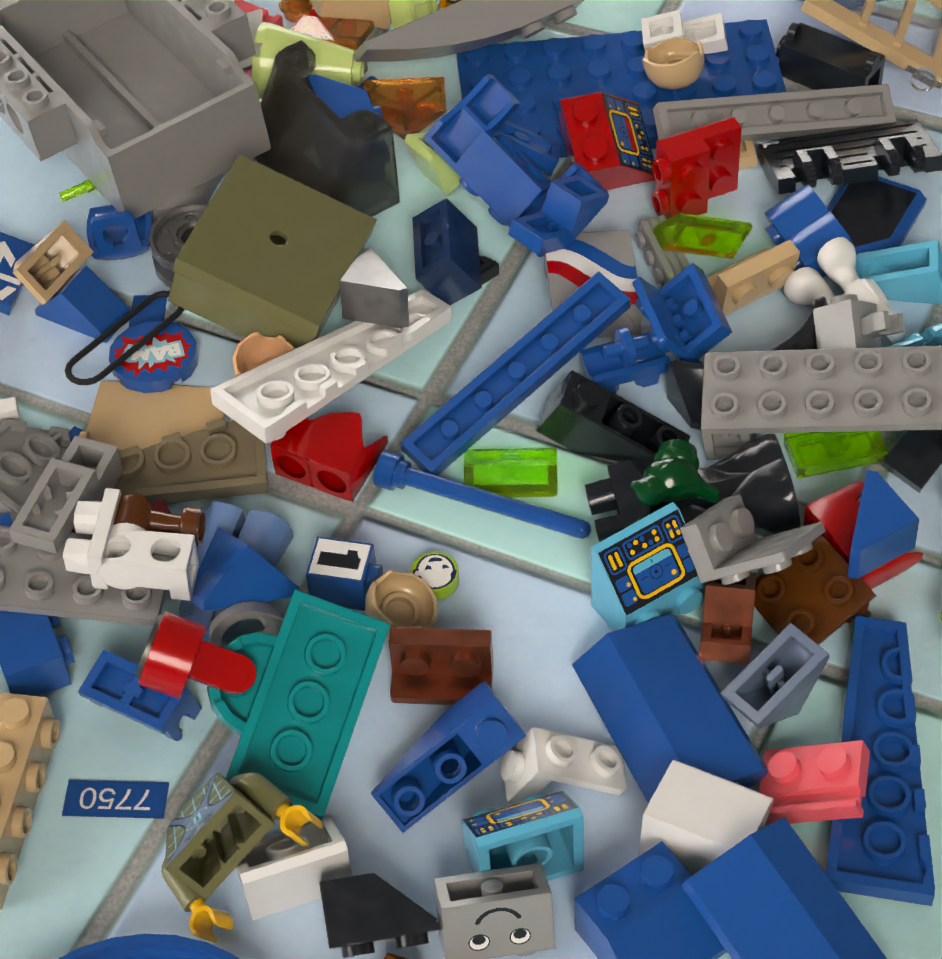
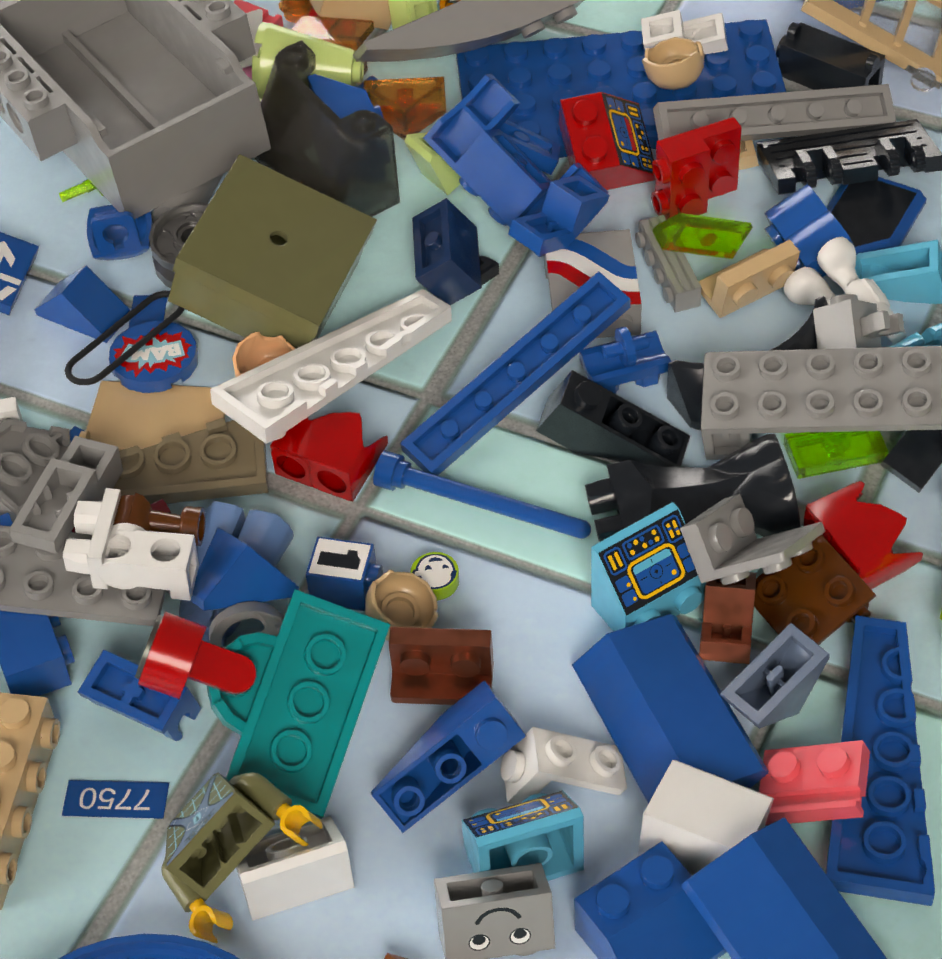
(52, 262): tan slope -> none
(371, 910): black slope -> none
(373, 292): flat silver slope -> none
(513, 471): clear neon green slope -> none
(673, 476): dark green animal -> none
(683, 314): blue bracket -> none
(882, 528): blue slope -> none

